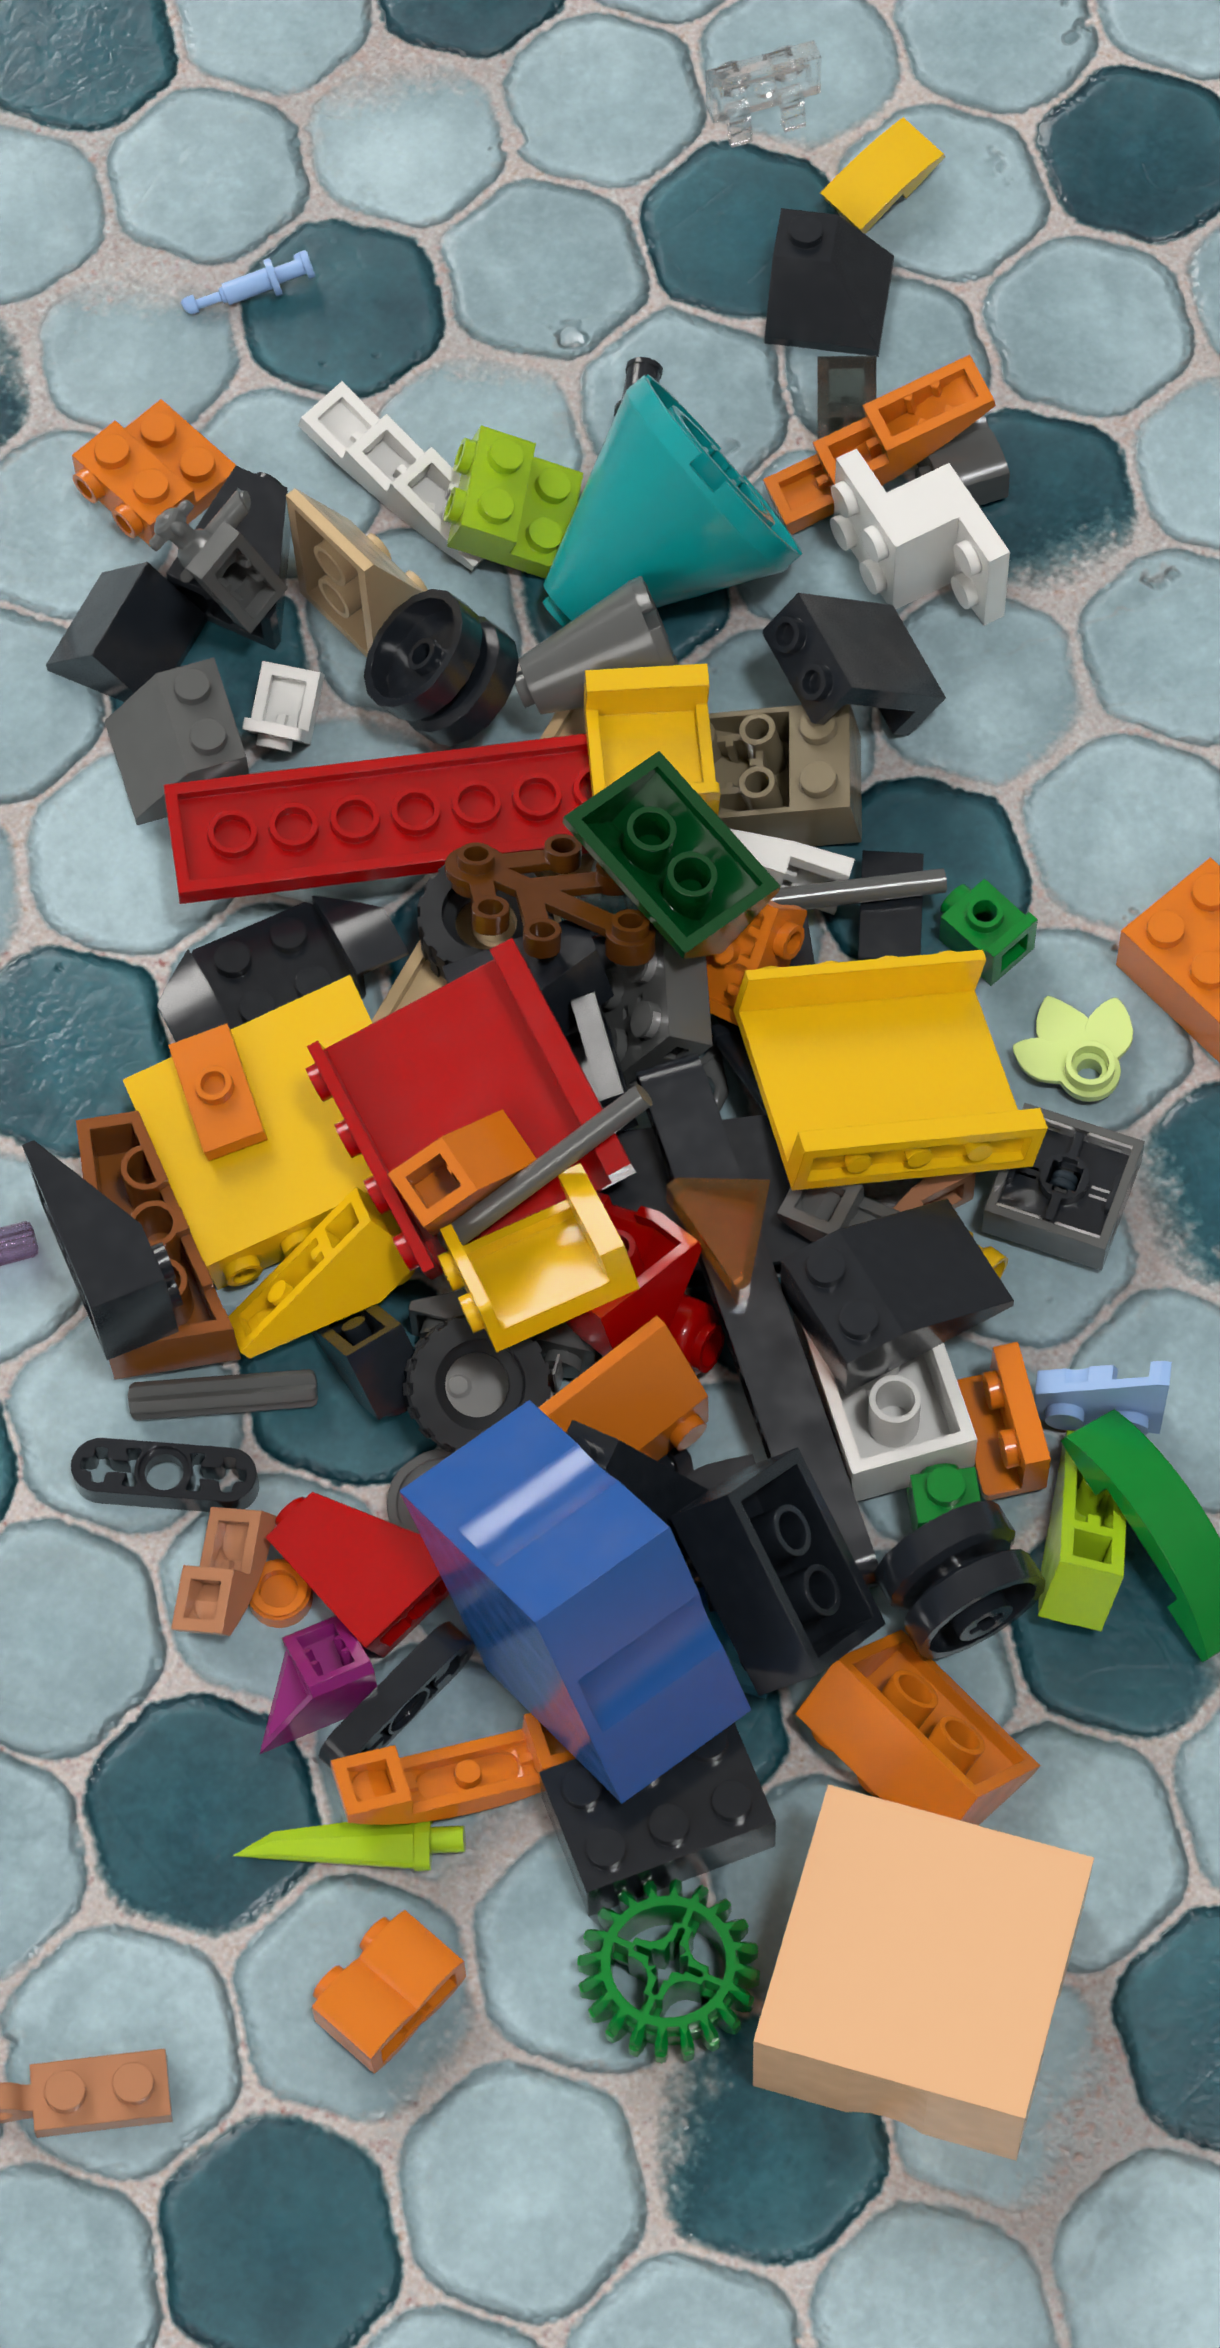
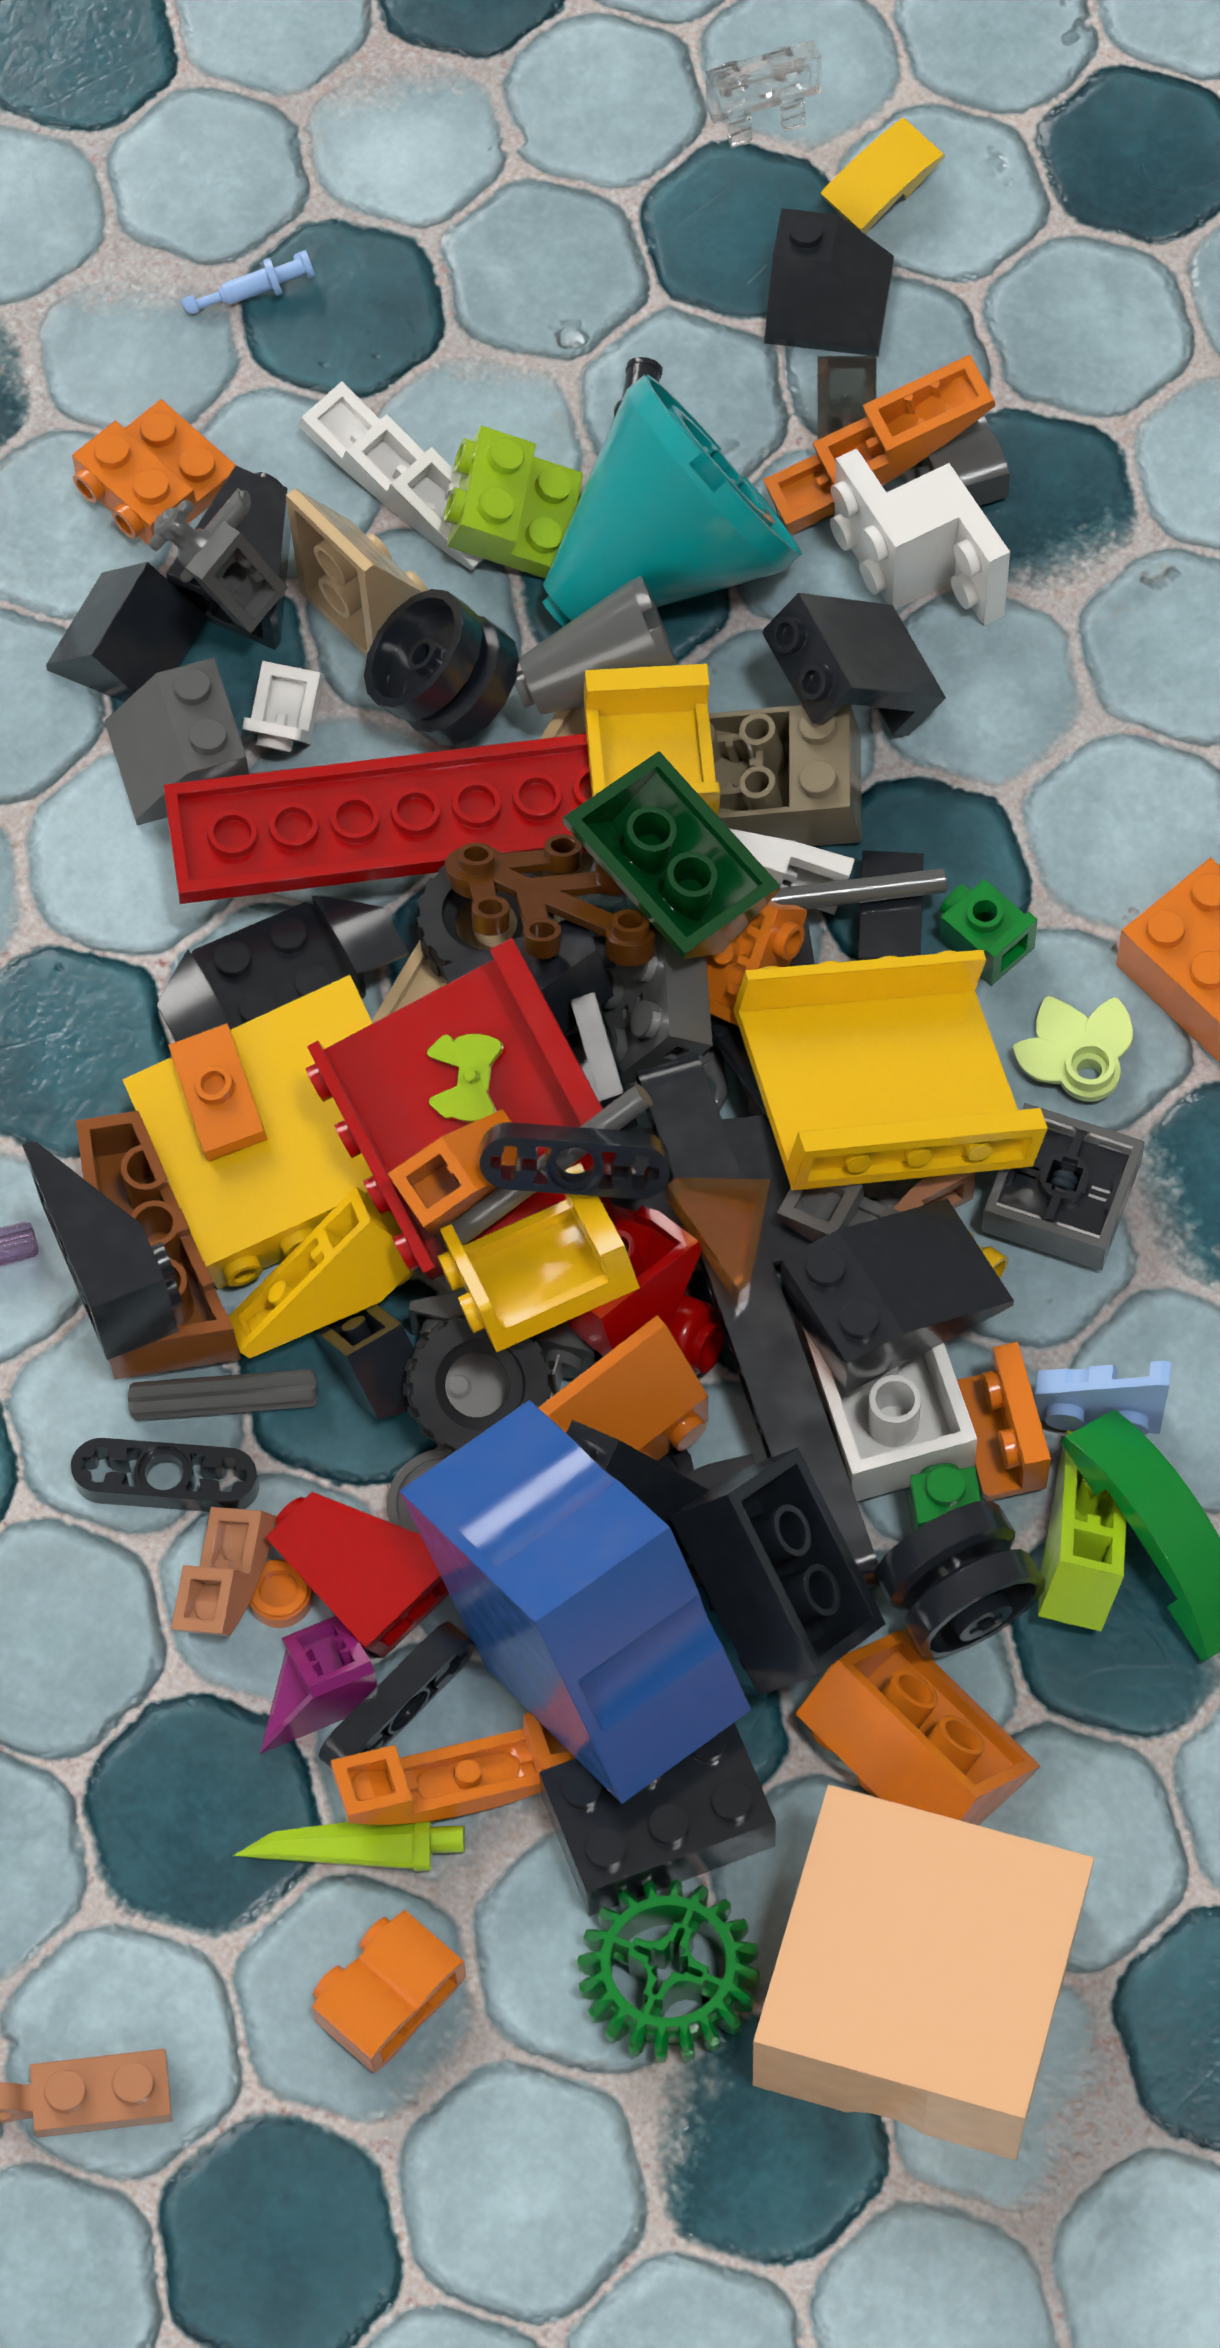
(474, 1057): none -> lime piece
(556, 1139): none -> black beam

